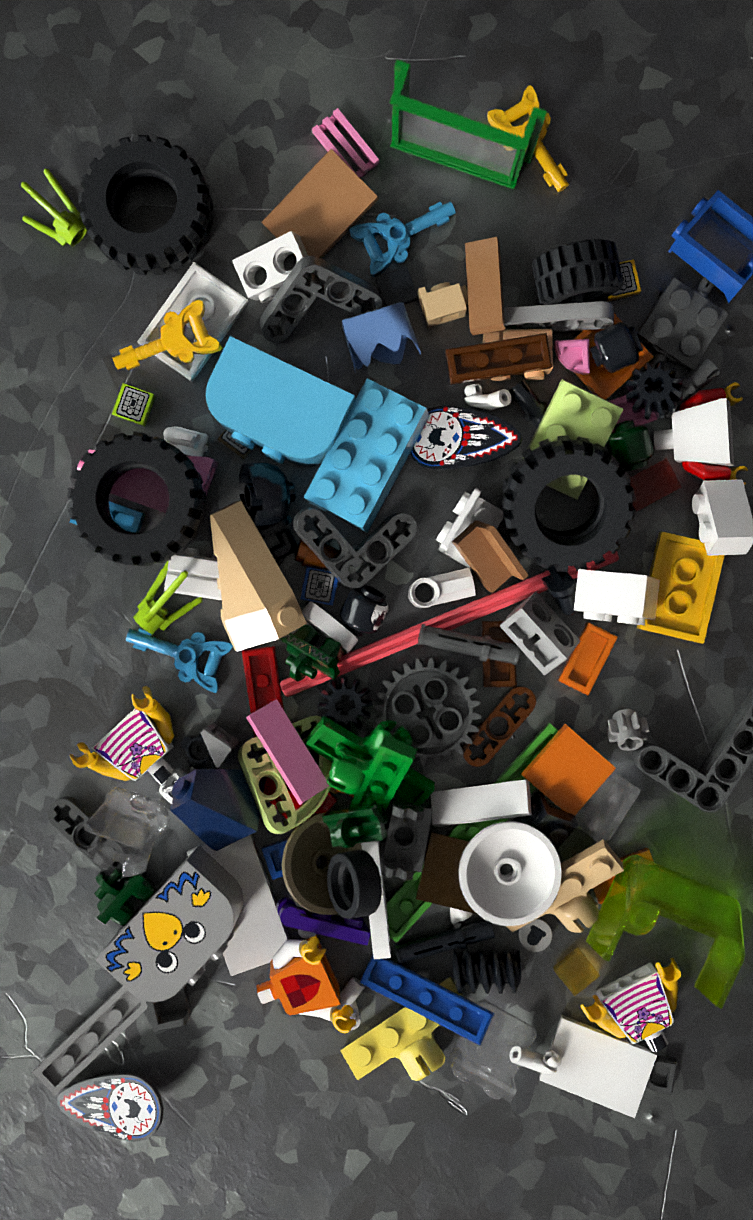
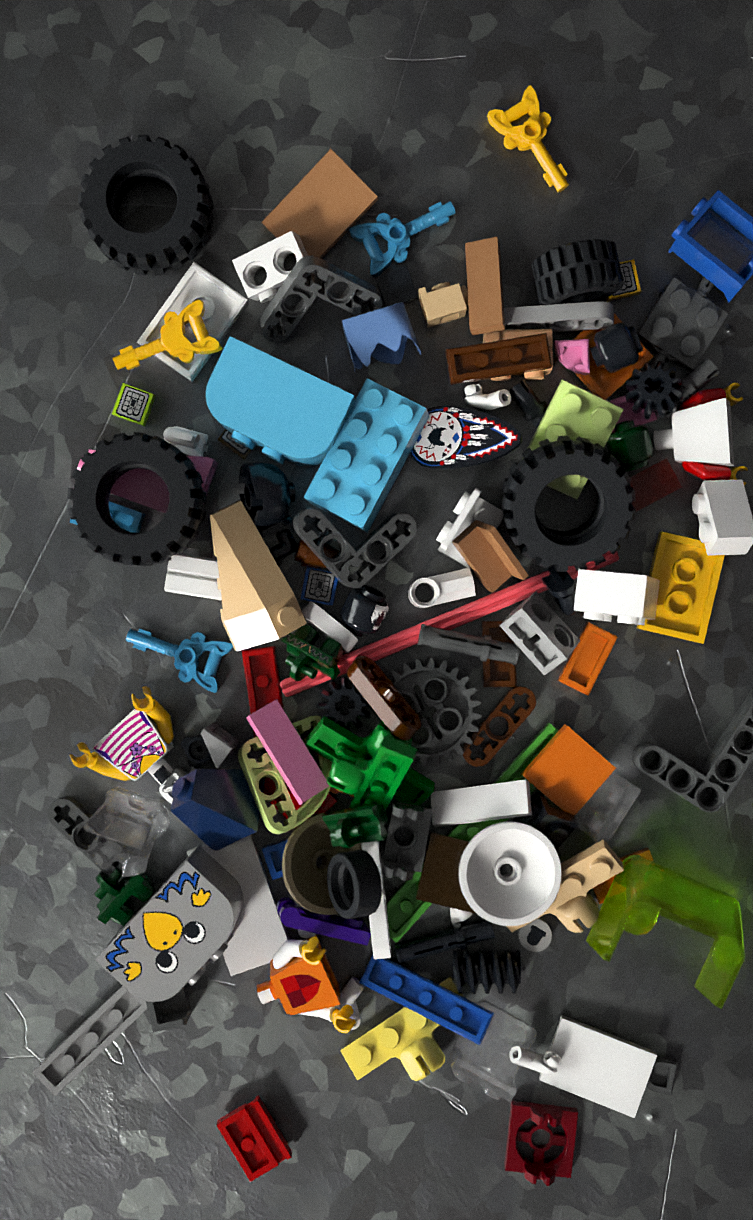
(68, 225): lime plant -> none
(115, 1105): shield -> none
(153, 613): lime plant -> none
(254, 1138): none -> red plate
(328, 124): bright pink tile -> none
(384, 698): none -> reddish brown beam
(457, 139): green piece -> none
(541, 1115): none -> dark red piece
(576, 971): clear yellow tile -> none
(627, 729): light grey gear -> none
(638, 1004): torso -> none

